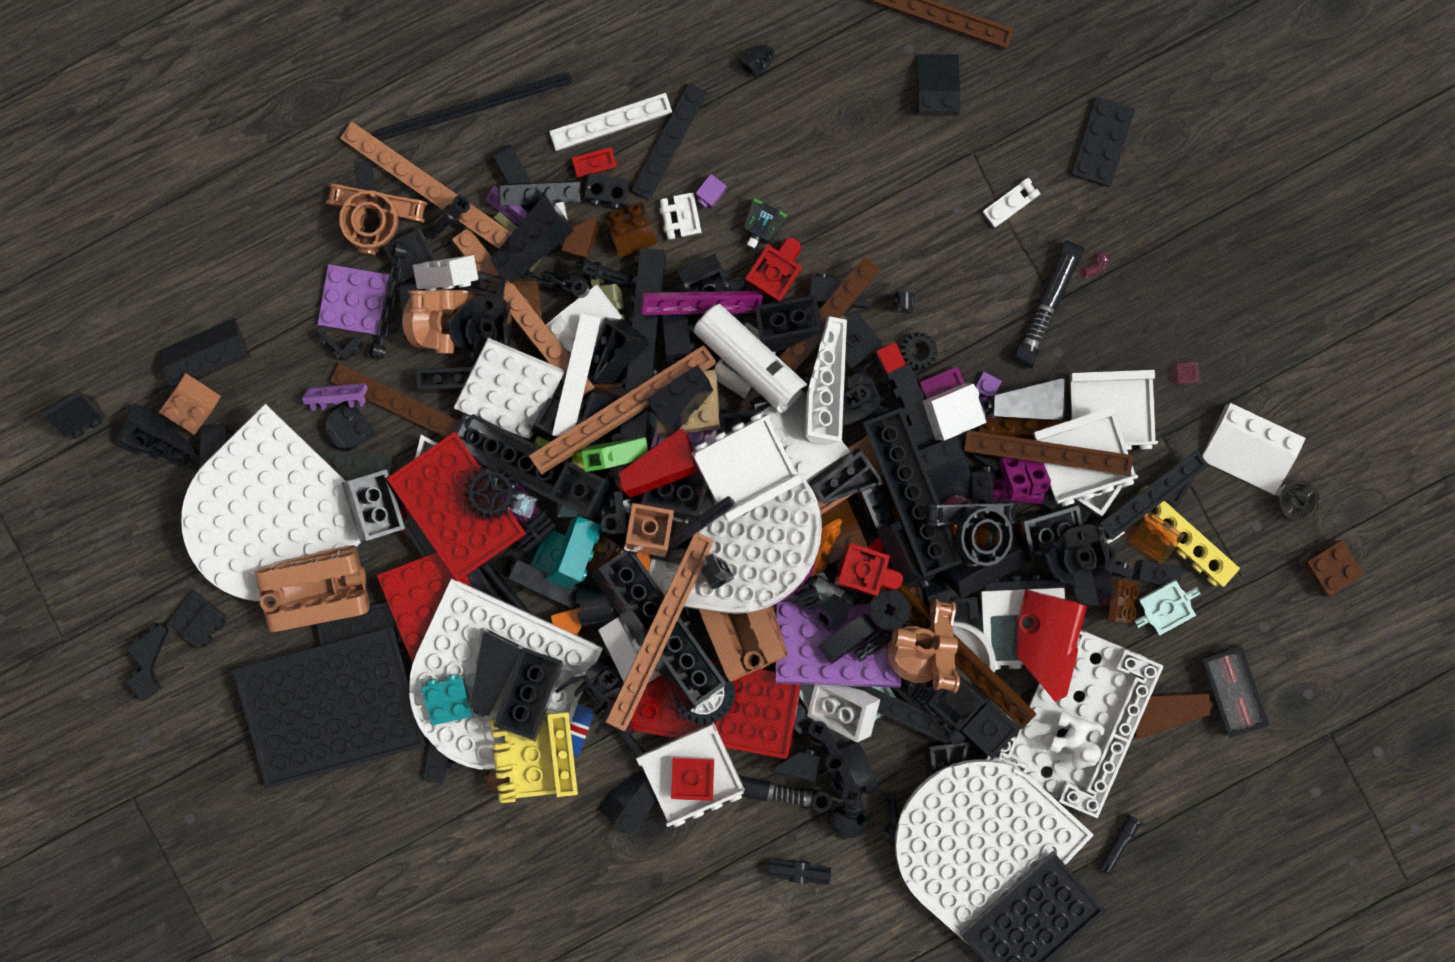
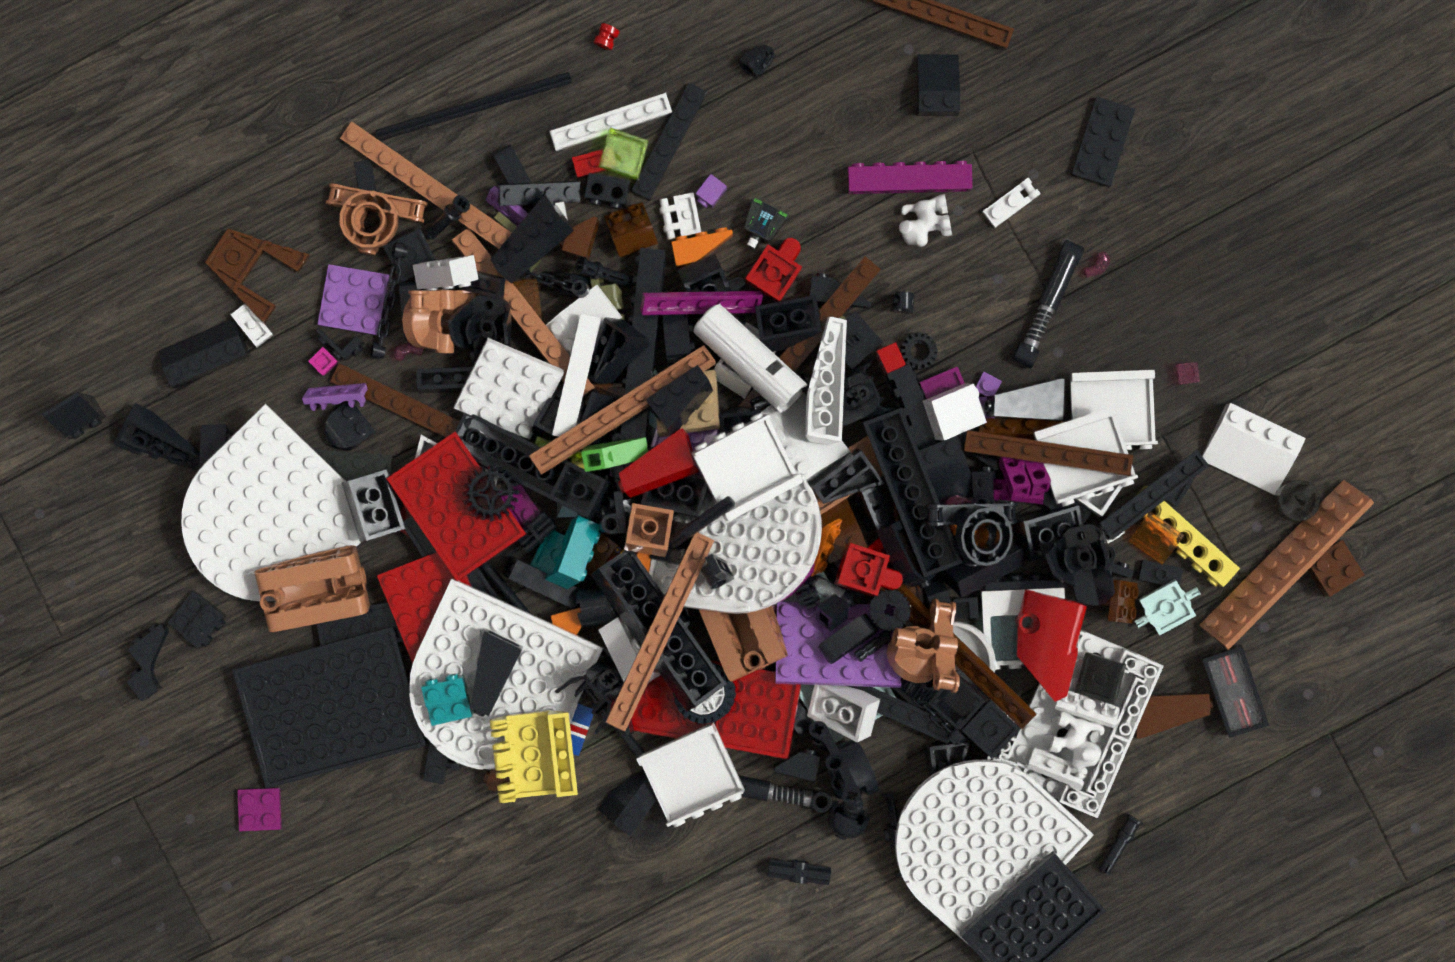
(190, 404): nougat brick -> none
(236, 257): none -> reddish brown wing
(251, 325): none -> white plate
(259, 809): none -> magenta plate
(323, 361): none -> dark pink plate
(404, 349): none -> clear pink arm
(524, 506): clear light blue brick -> none
(529, 694): black slope -> none
(606, 36): none -> red wheel
(623, 153): none -> clear neon green tile
(692, 778): red plate -> none
(696, 248): none -> orange slope
(910, 178): none -> magenta brick
(916, 231): none -> white animal
(1056, 768): none -> white plate
(1089, 709): none -> white plate
(1100, 678): none -> pearl dark grey plate
(1286, 564): none -> nougat plate

